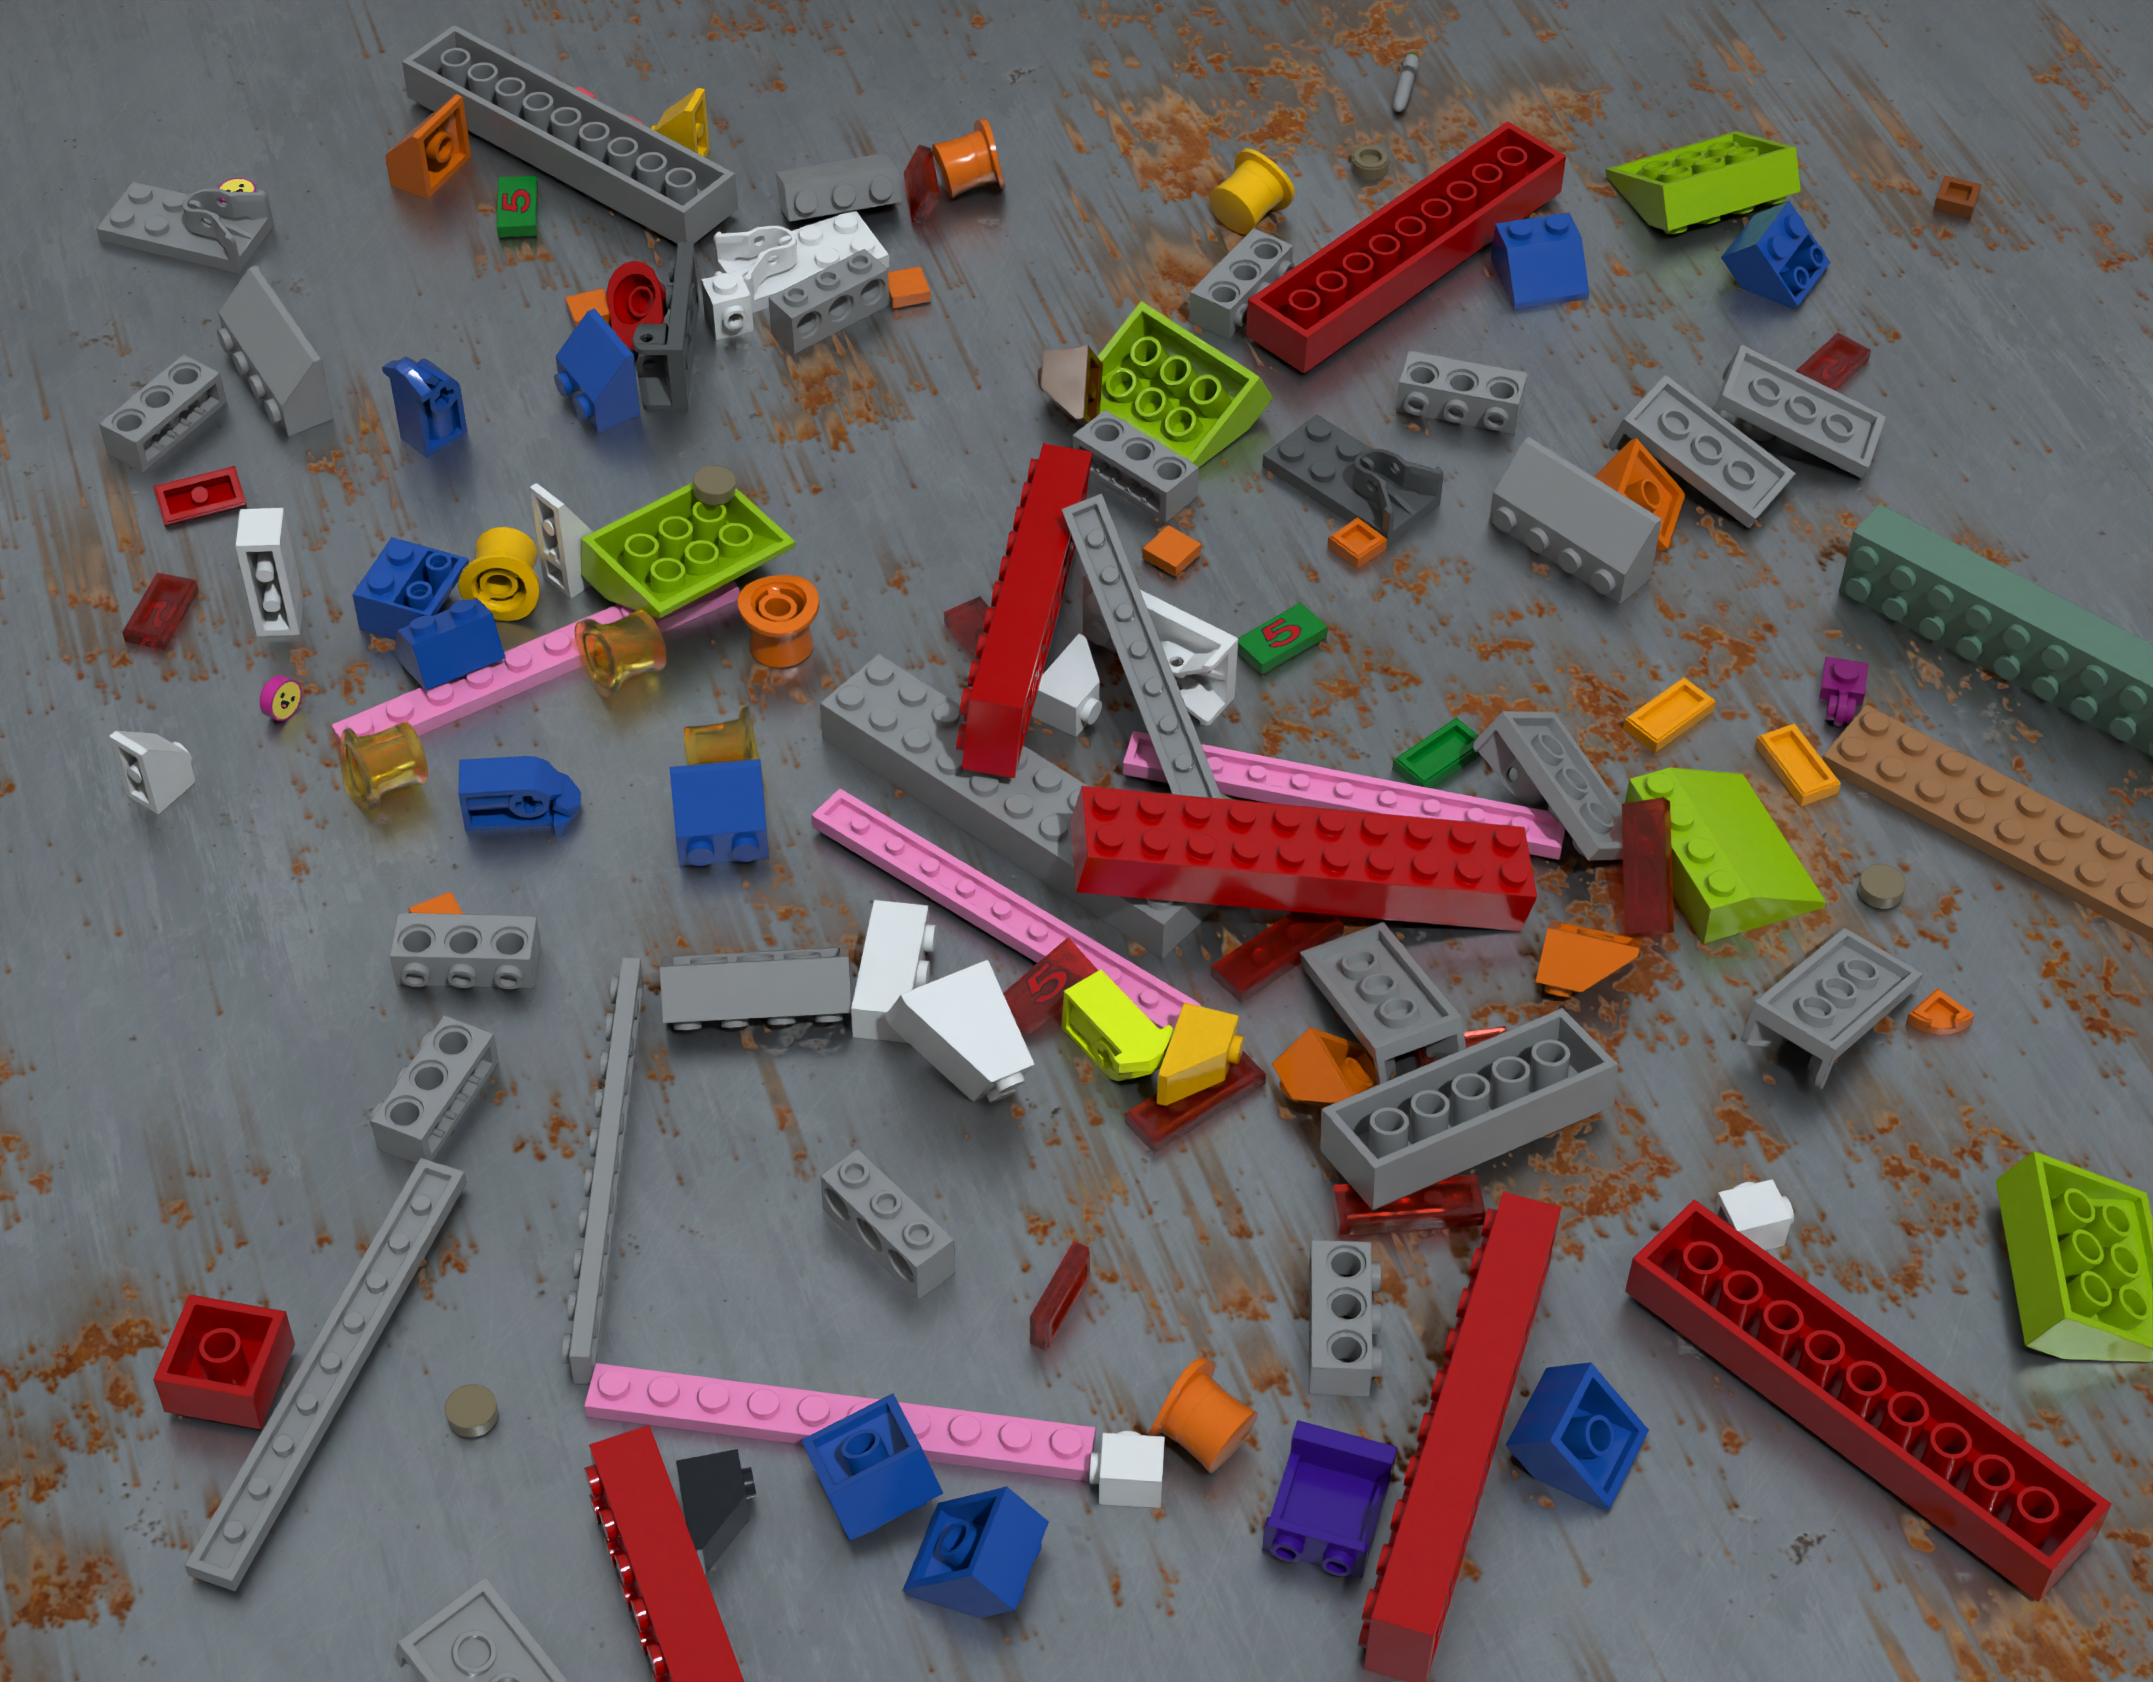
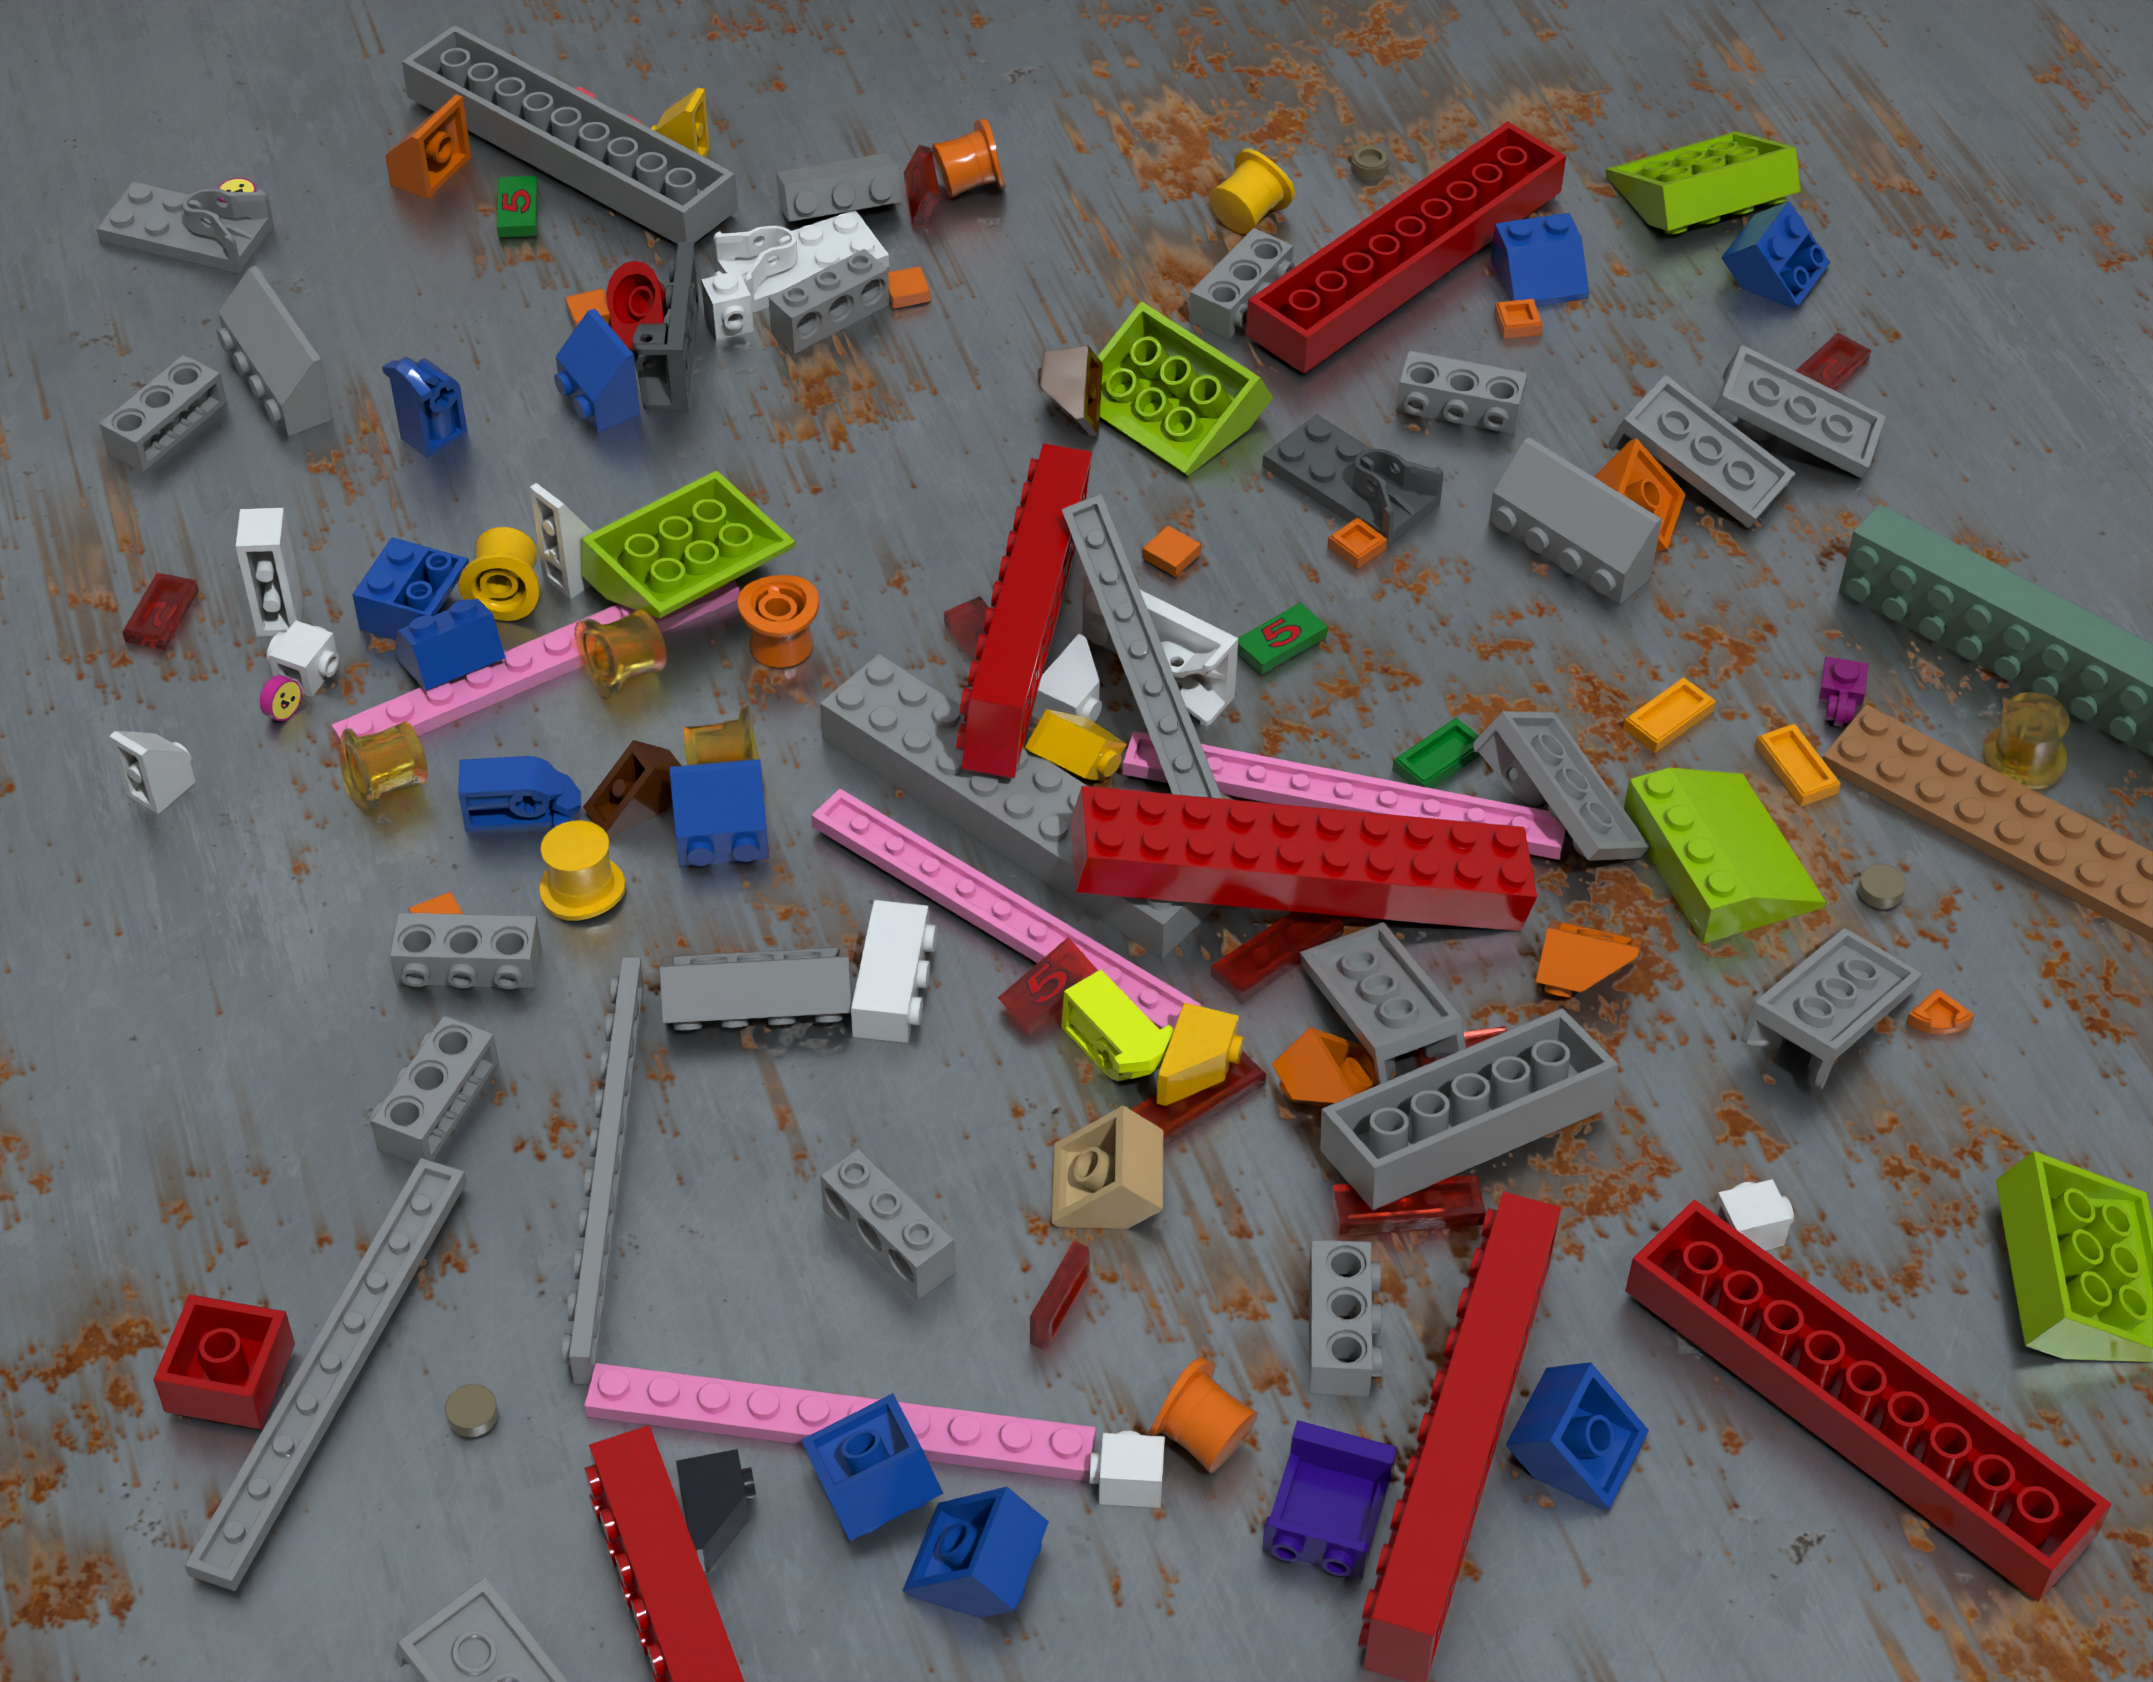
(199, 496): red slope -> none
(304, 655): none -> white brick
(579, 873): none -> yellow piece
(633, 789): none -> reddish brown slope
(714, 485): dark tan tile -> none
(965, 1032): white slope -> none
(1076, 745): none -> yellow slope
(1108, 1173): none -> tan slope
(1138, 466): light grey brick -> none
(1405, 81): light grey piece -> none
(1518, 318): none -> orange tile
(1647, 867): clear red tile -> none
(1957, 197): dark orange tile -> none
(2029, 741): none -> clear yellow piece

